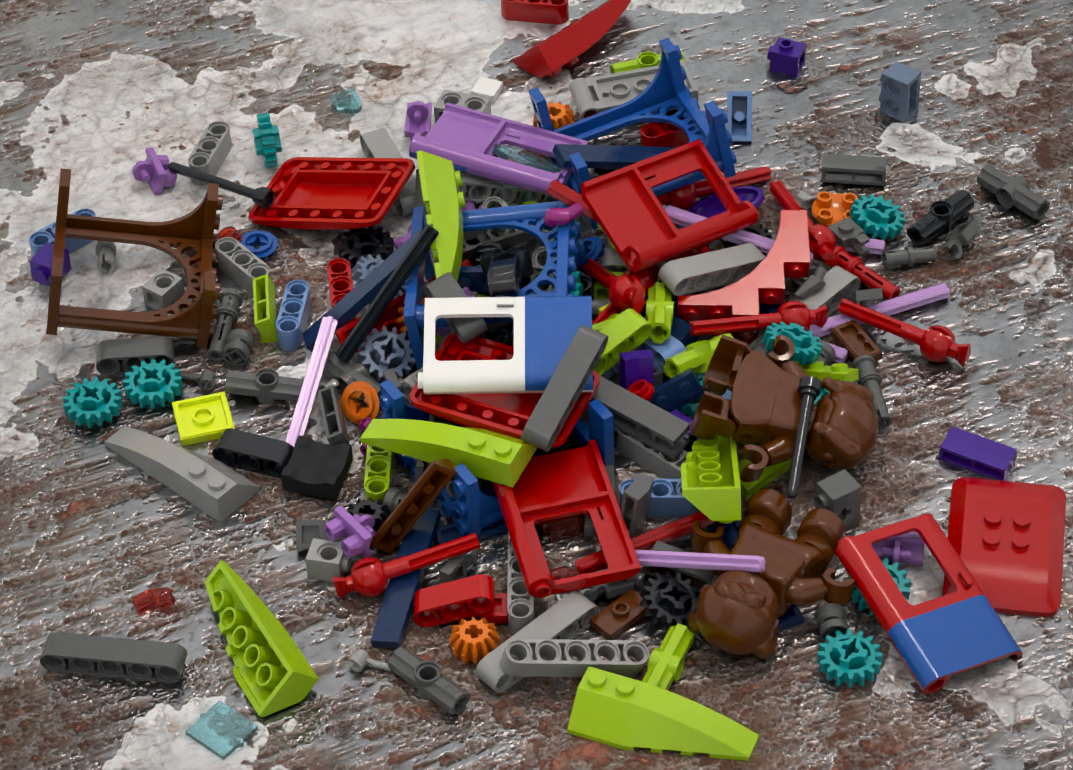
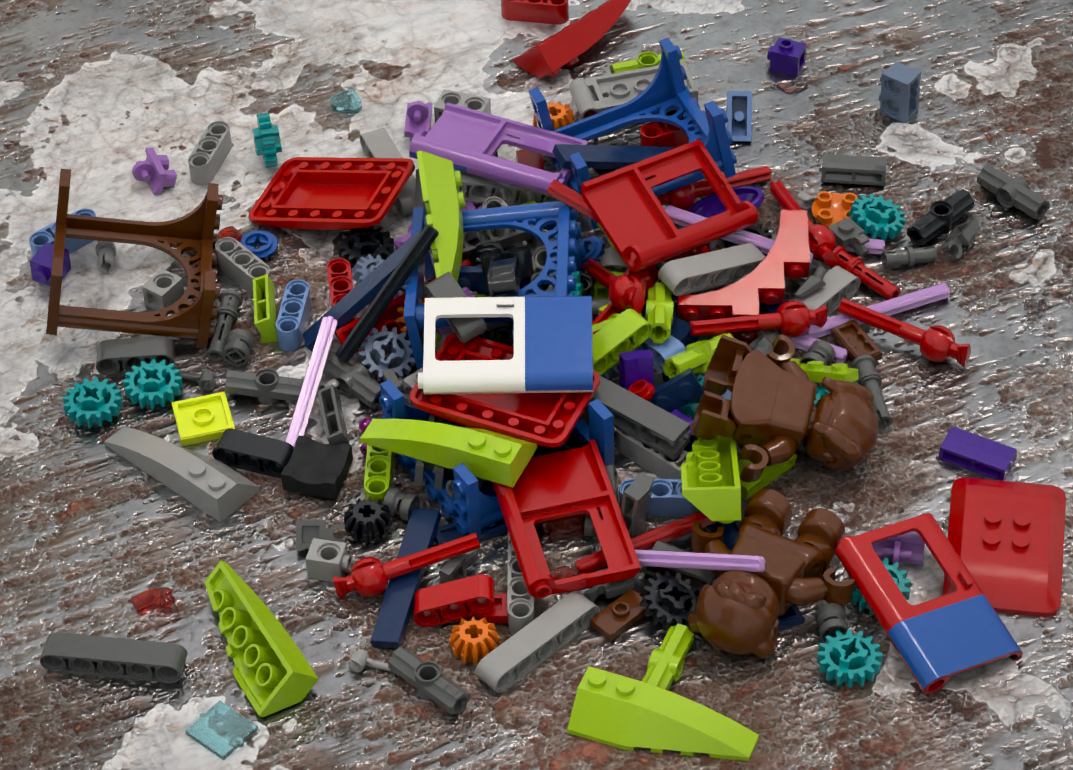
(262, 197): black piece -> none
(352, 407): orange gear -> none
(355, 529): medium lavender hips -> none
(413, 505): reddish brown slope -> none
(487, 88): white tile -> none
(524, 157): clear light blue tile -> none
(562, 216): magenta arm -> none
(563, 666): light grey beam -> none
(564, 388): dark grey beam -> none
(806, 346): teal gear -> none
(809, 390): black piece -> none
(841, 496): dark grey brick -> none
(867, 297): dark grey plate -> none

